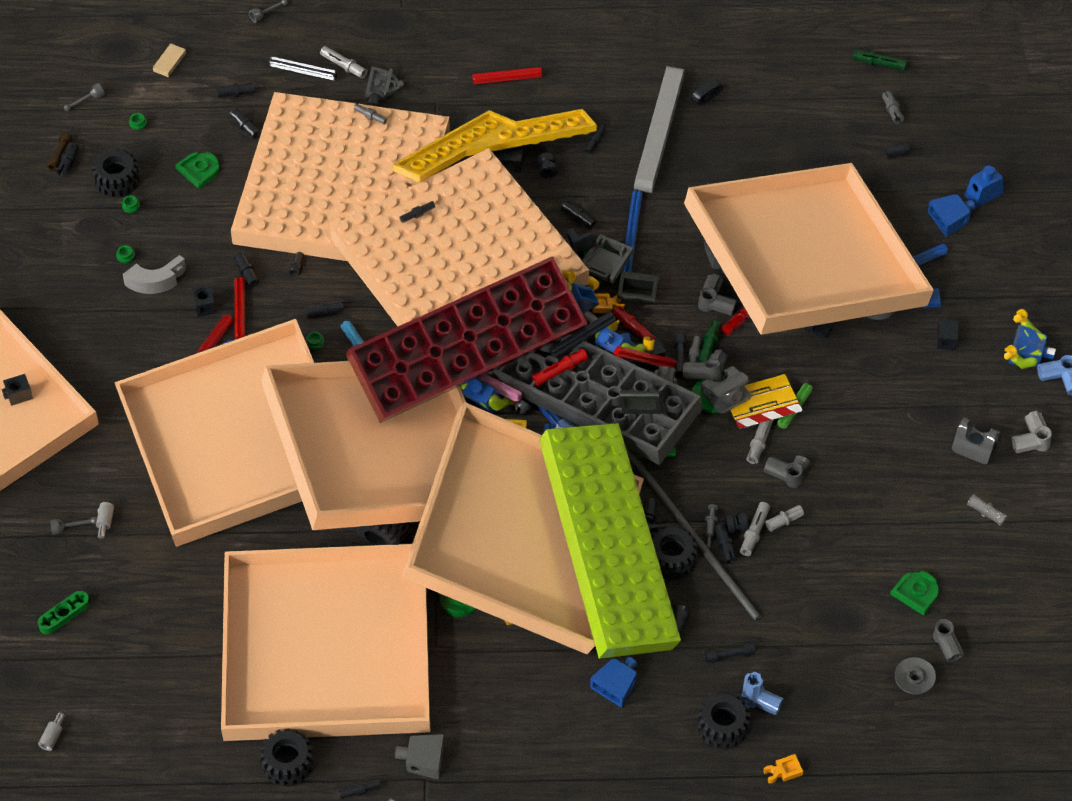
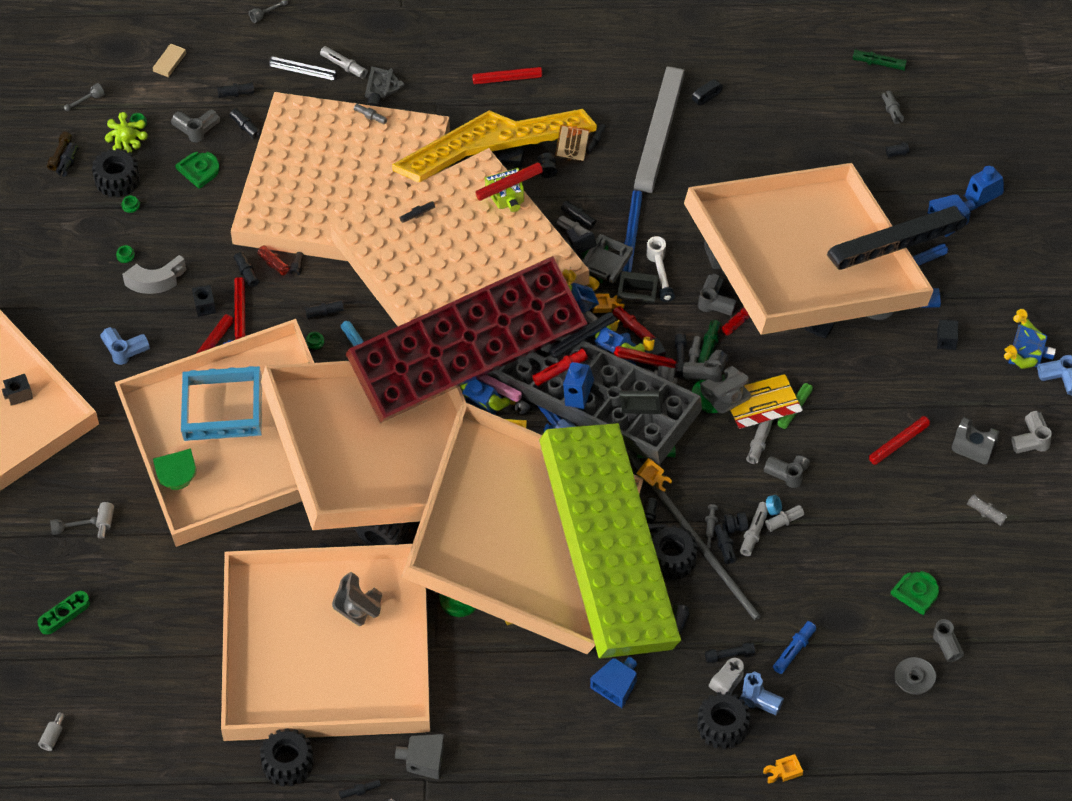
(121, 349): none -> medium blue piece
(126, 133): none -> lime animal
(175, 469): none -> green tile
(195, 127): none -> dark grey piece
(222, 429): none -> dark azure window
(273, 260): none -> clear red pin
(355, 604): none -> dark grey piece
(508, 181): none -> red axle
(510, 197): none -> lime torso
(567, 224): none -> light grey axle
(572, 143): none -> piece
(579, 378): none -> blue torso
(653, 474): none -> light orange plate
(666, 293): none -> white piece
(728, 676): none -> light grey piece
(773, 505): none -> dark azure tile
(799, 641): none -> blue pin
(897, 237): none -> black beam
(899, 440): none -> red axle

